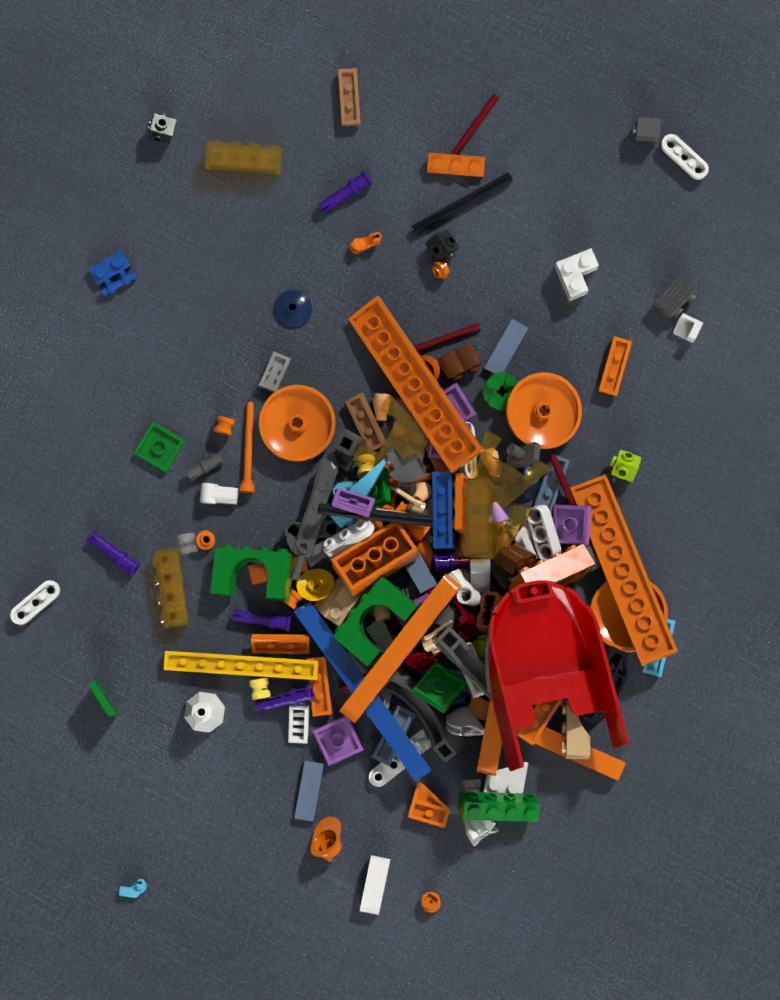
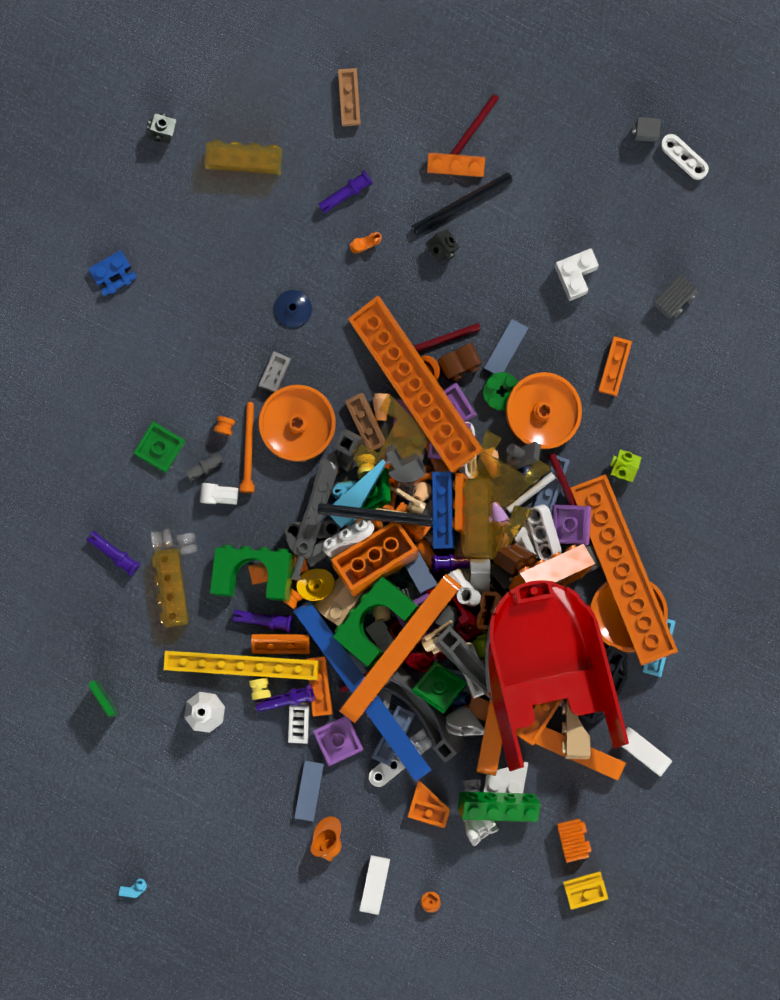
(27, 607): white plate -> none
(157, 541): none -> clear wheel
(199, 540): orange plate -> none
(351, 504): medium lavender tile -> none
(440, 269): orange plate -> none
(532, 491): none -> white bar
(573, 840): none -> orange brick
(585, 890): none -> yellow plate
(646, 752): none -> white beam
(687, 327): white panel -> none

